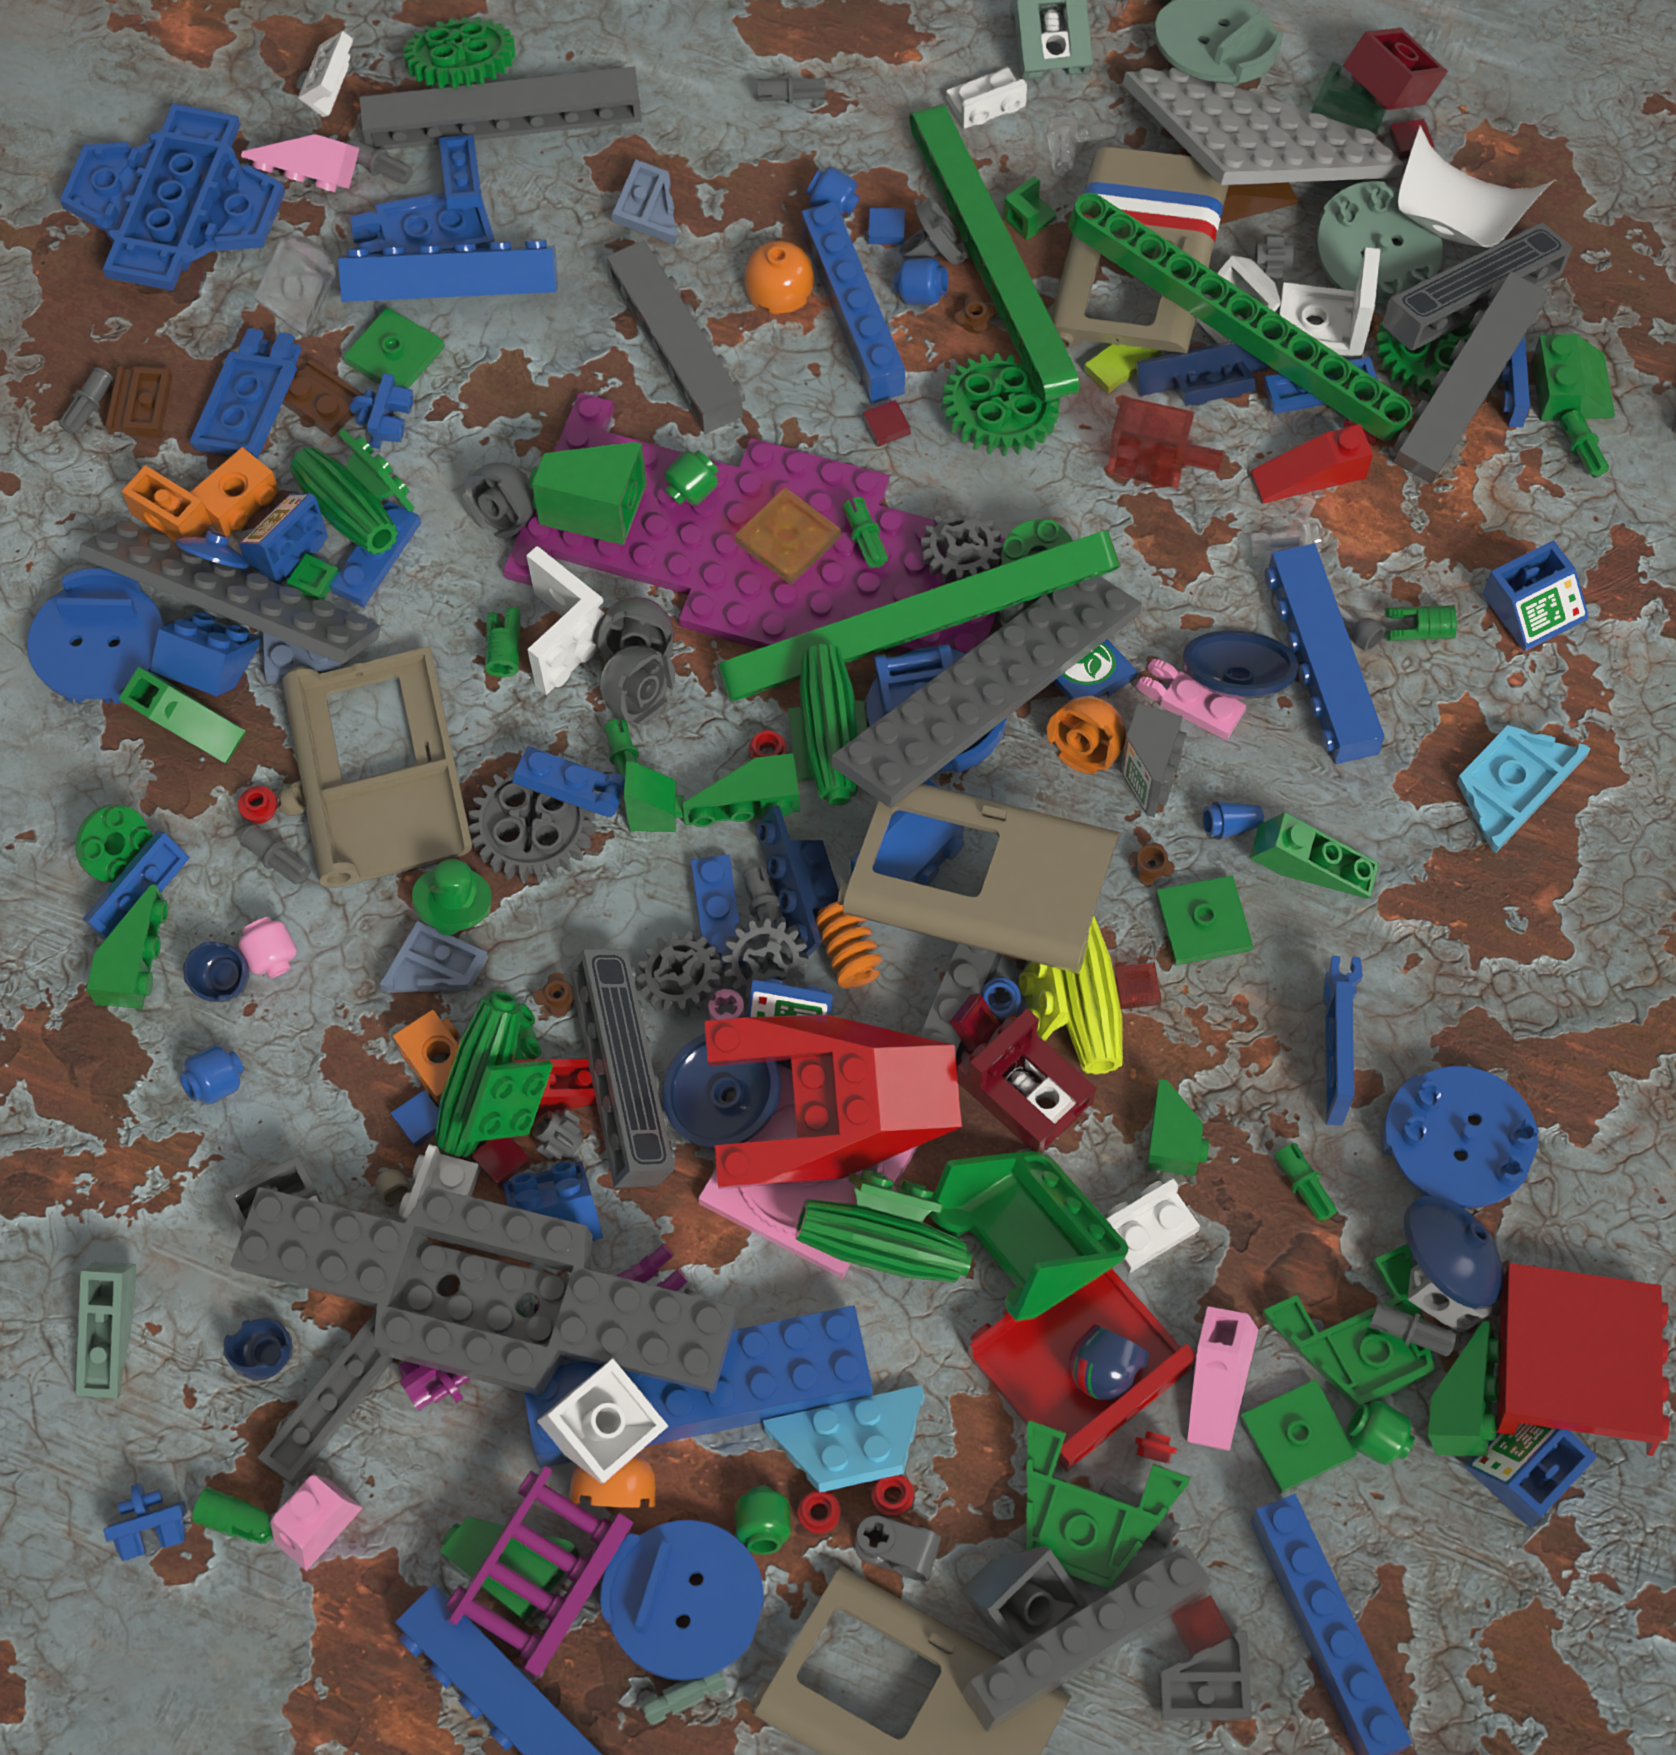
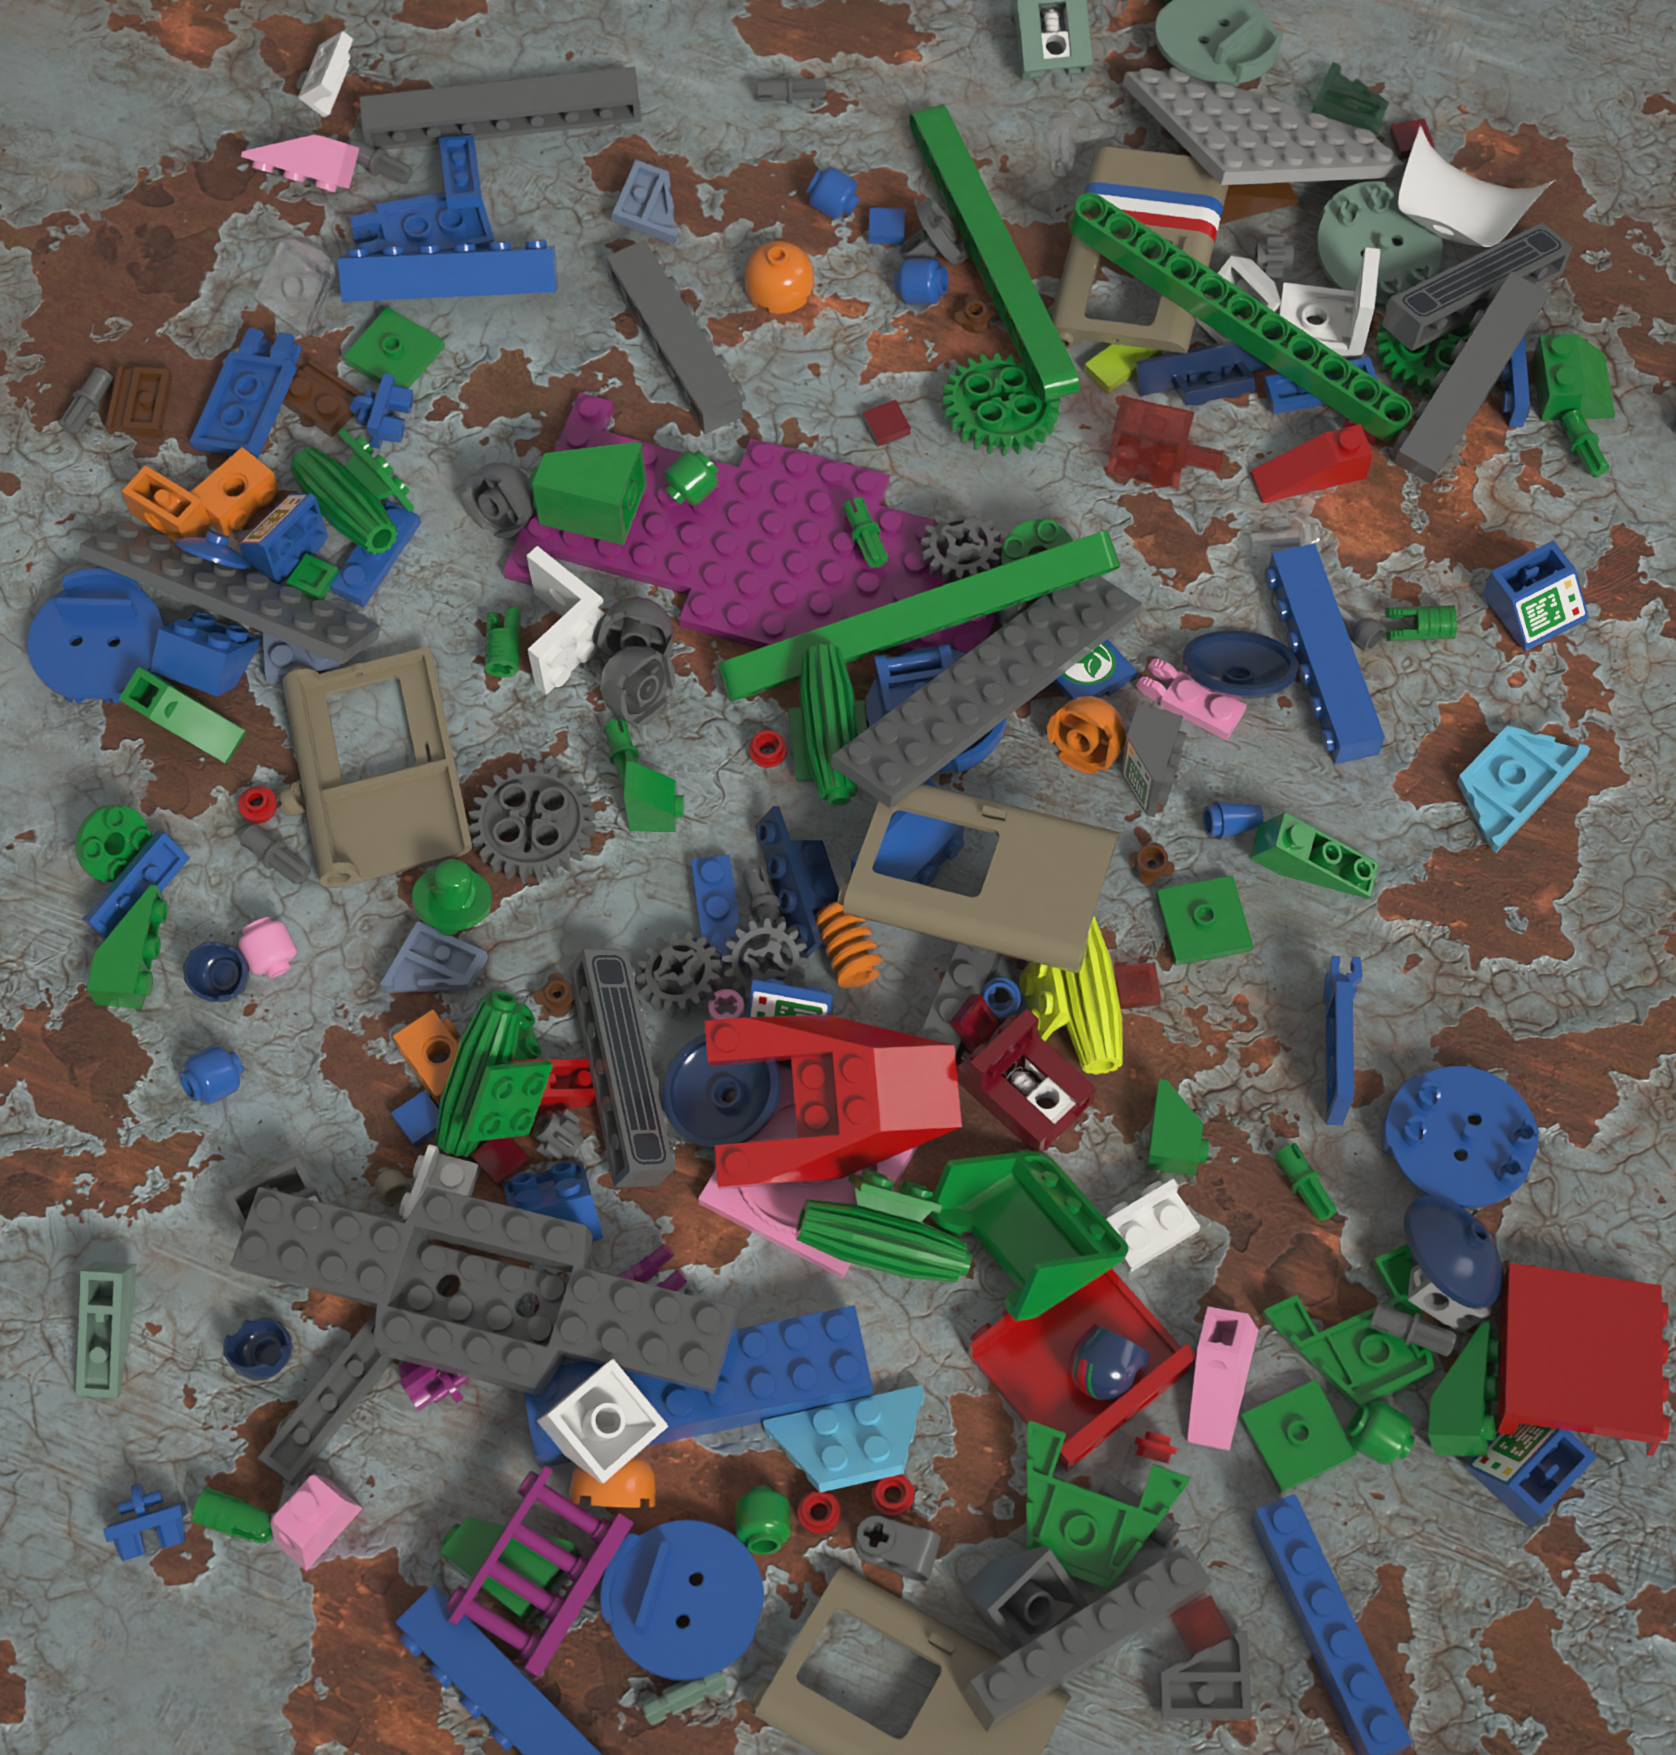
(172, 197): blue plate -> none
(459, 52): green gear -> none
(569, 782): blue plate -> none
(747, 793): green slope -> none
(788, 535): clear yellow plate -> none
(853, 302): blue brick -> none
(987, 98): white bracket -> none
(1026, 210): green panel -> none
(1394, 69): dark red brick -> none

